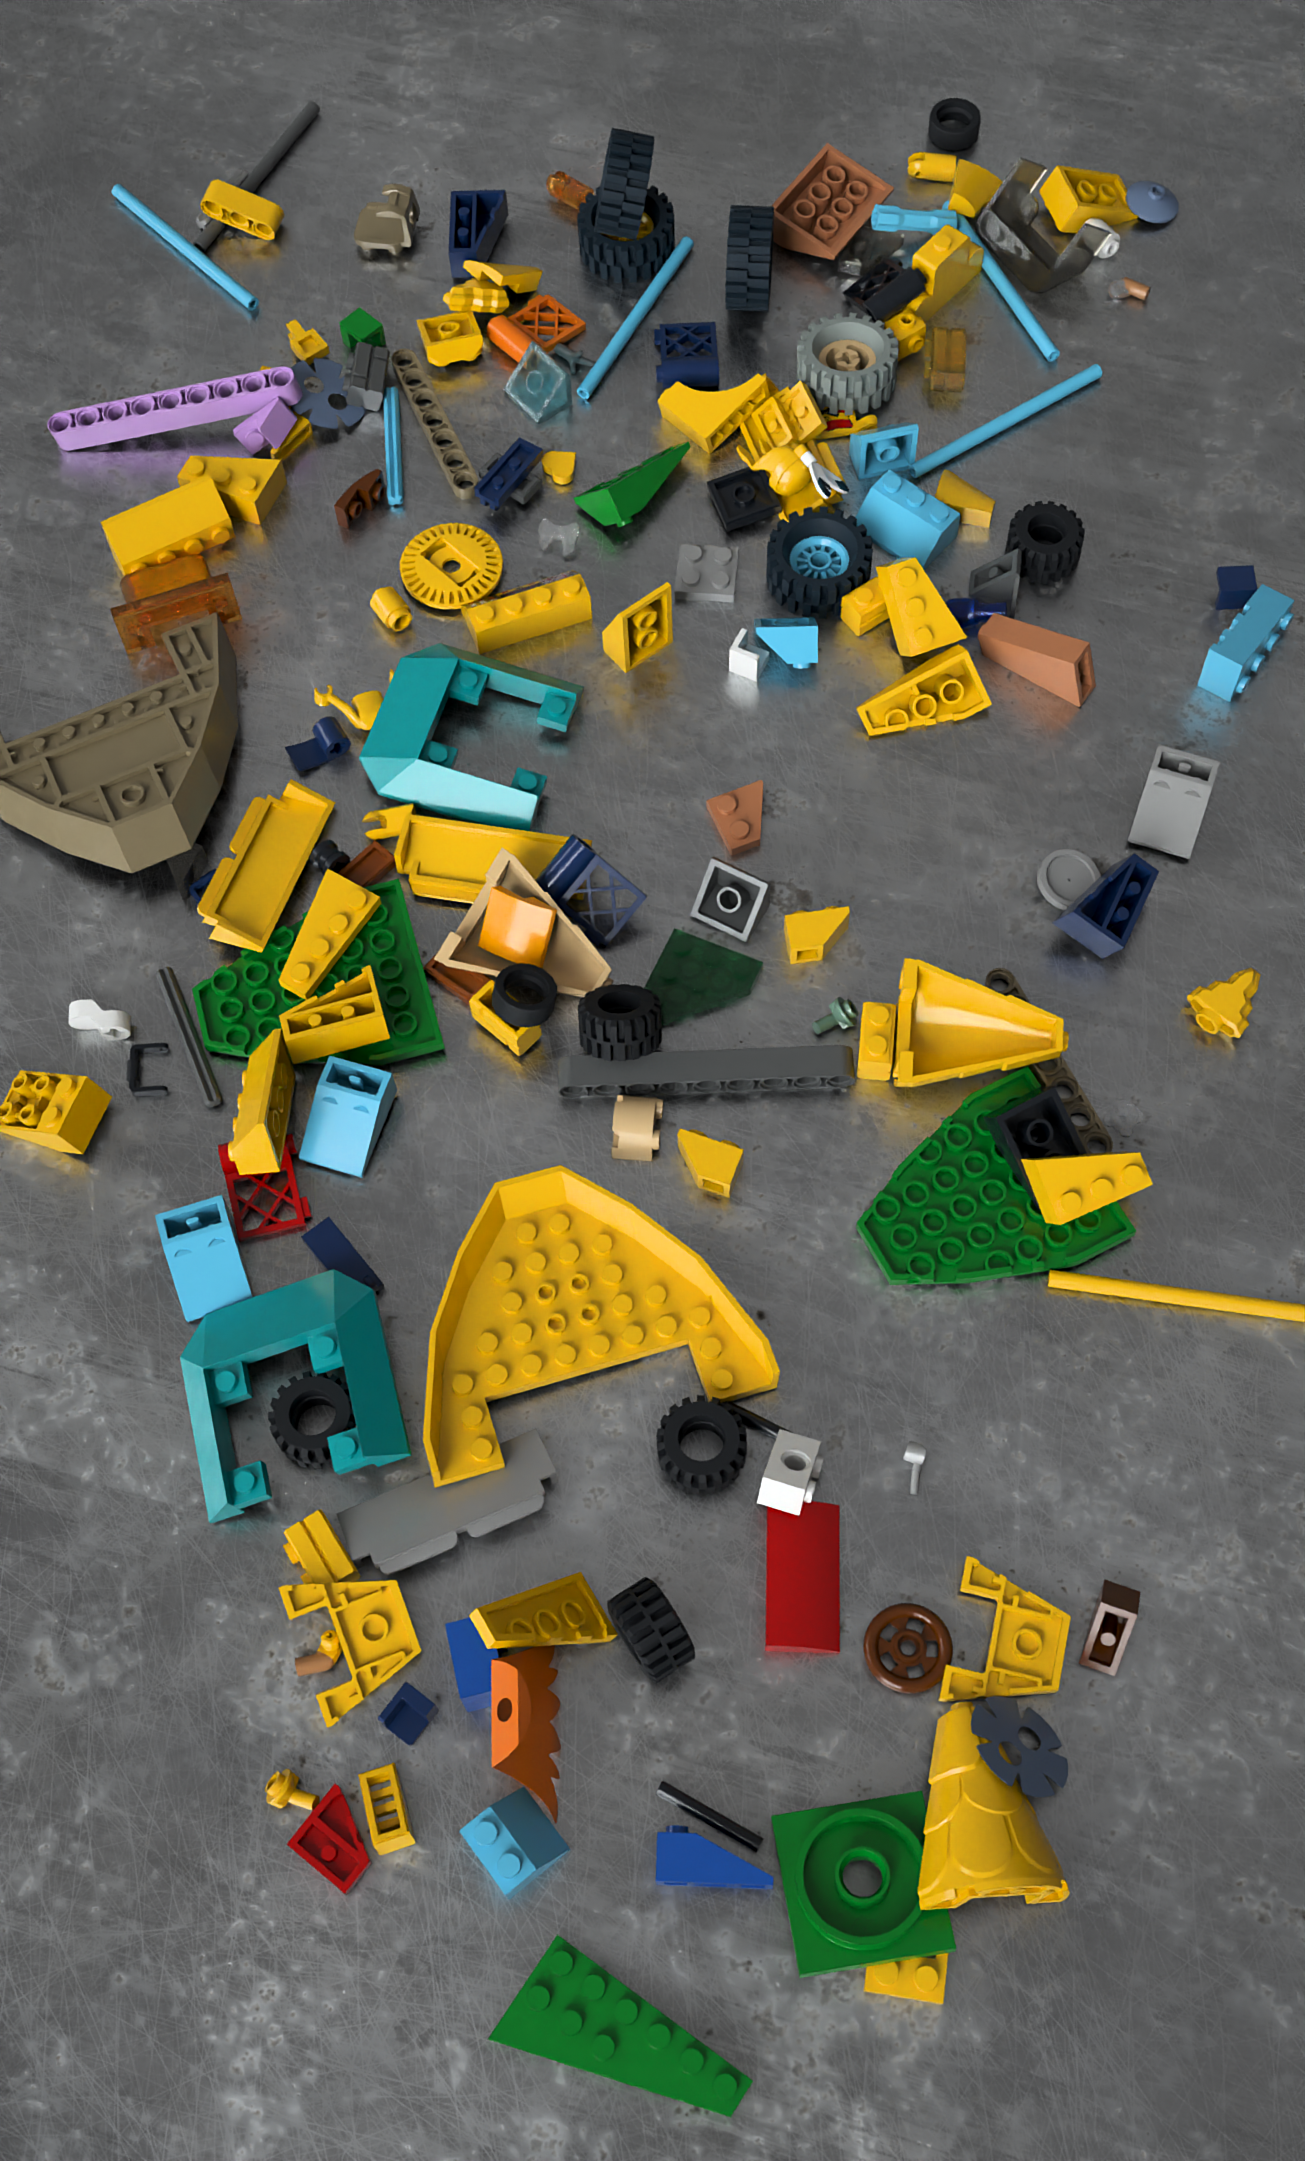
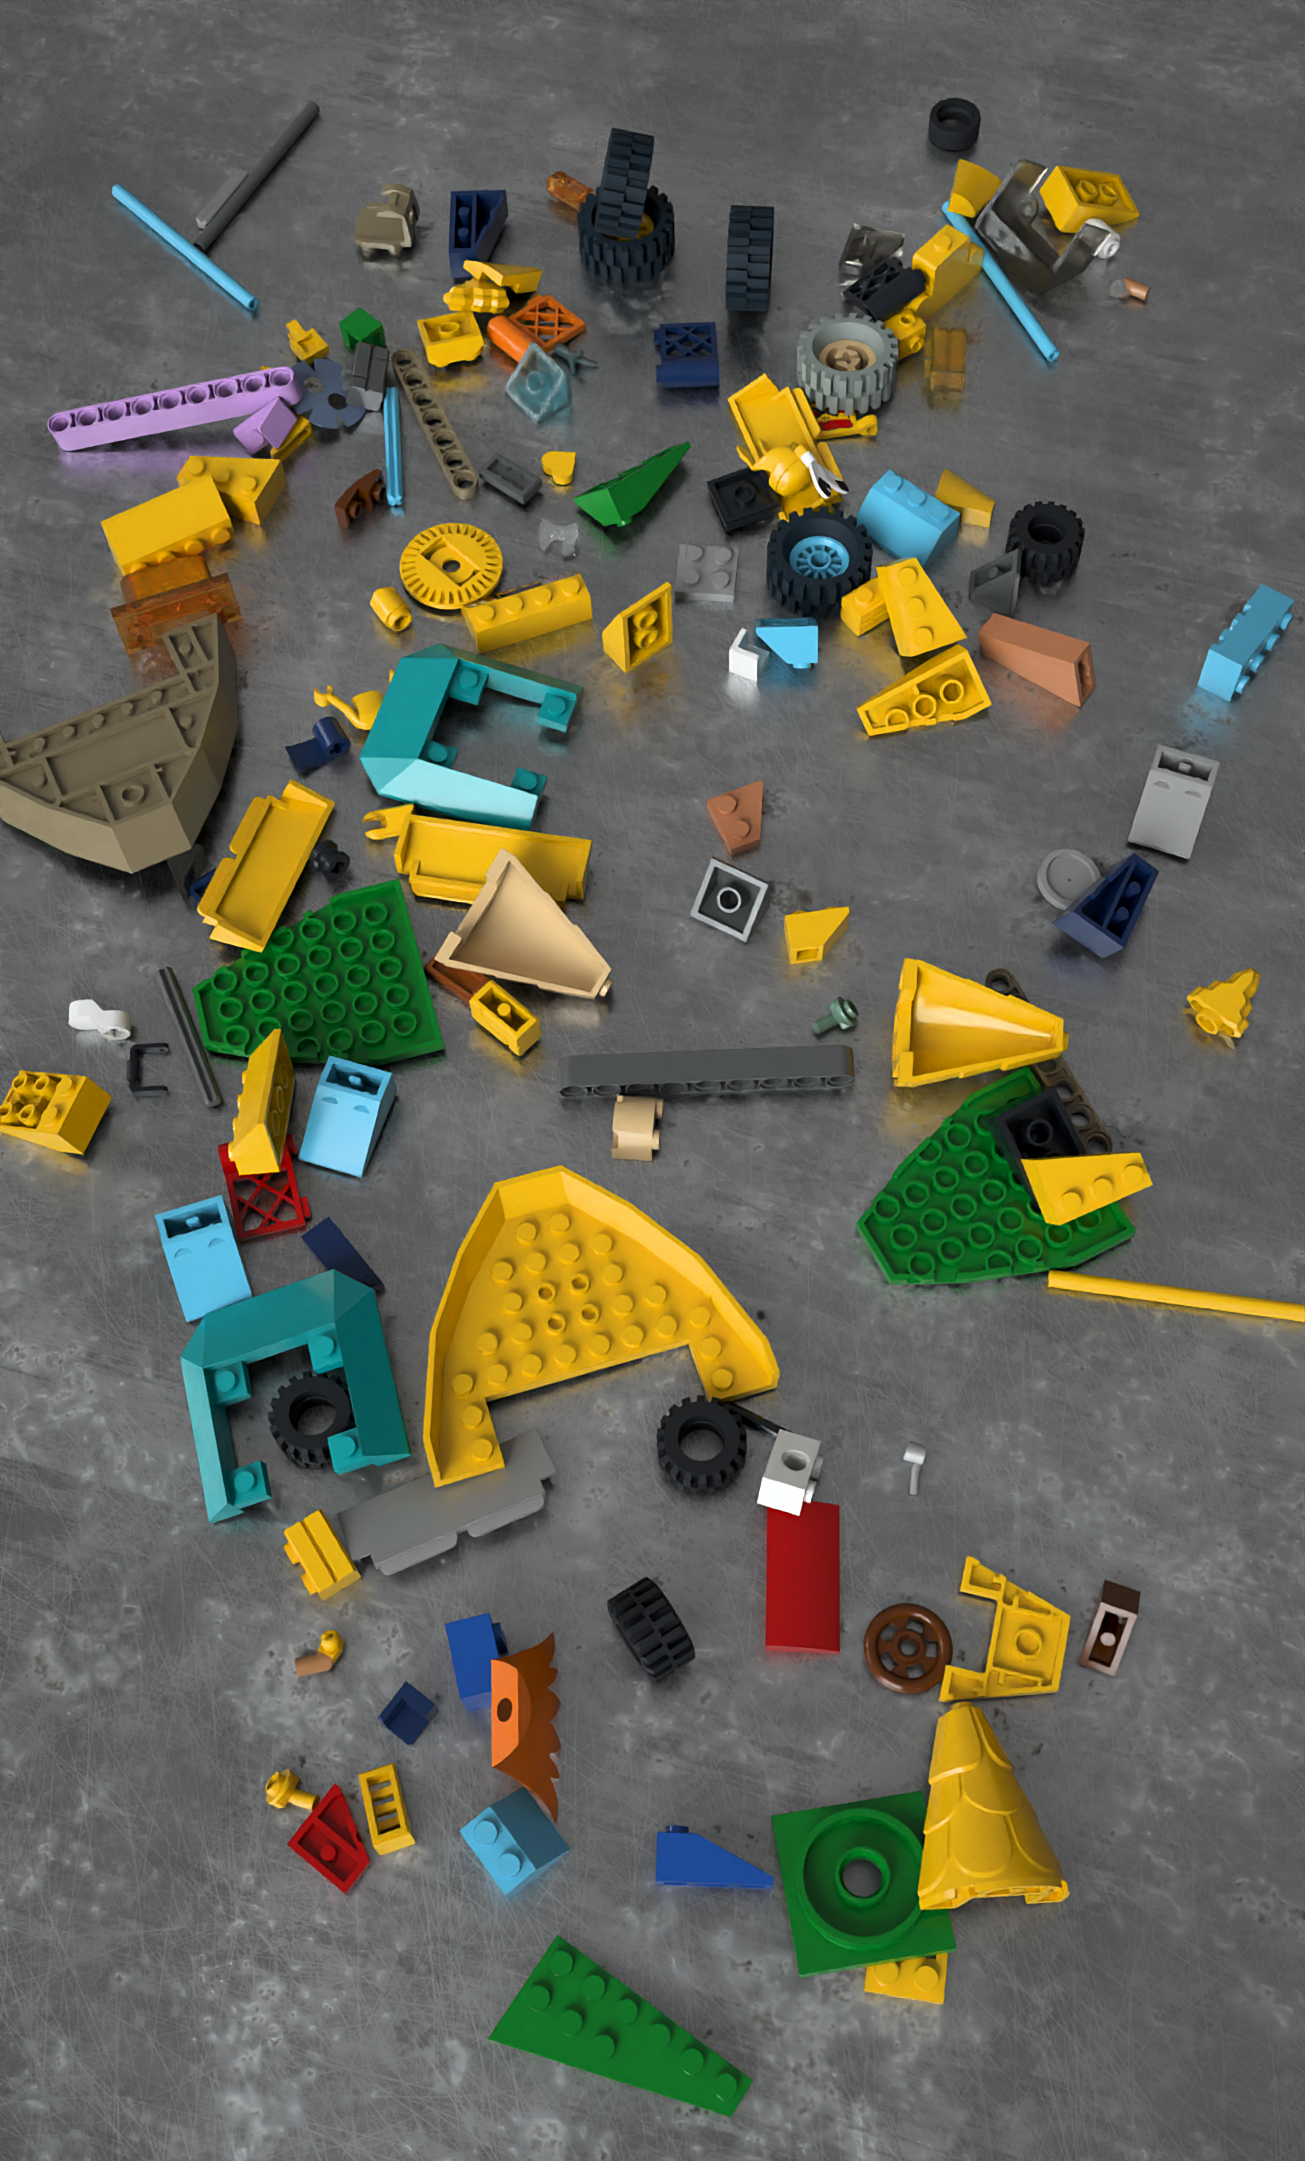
(242, 209): yellow beam -> none
(328, 930): yellow wing -> none
(336, 1021): yellow wedge -> none
(369, 865): dark orange tile -> none
(371, 1631): yellow wing -> none
(508, 473): dark blue hinge -> none
(517, 927): light orange slope -> none
(525, 976): black tyre -> none
(545, 1616): yellow wing -> none
(567, 873): dark blue piece -> none
(620, 1022): black tyre -> none
(635, 318): medium azure piece -> none
(699, 975): clear green plate -> none
(709, 1816): black bar -> none
(711, 416): yellow arch -> none
(711, 1162): yellow slope -> none
(790, 418): yellow slope -> none
(827, 204): nougat slope -> none
(876, 1041): yellow brick -> none
(883, 449): medium azure slope -> none
(894, 218): medium azure axle -> none
(932, 166): yellow piece -> none
(971, 612): clear blue arm -> none
(1005, 421): medium azure piece -> none
(1034, 1762): sand blue piece -> none
(1152, 202): sand blue dish -> none
(1235, 586): dark blue panel -> none

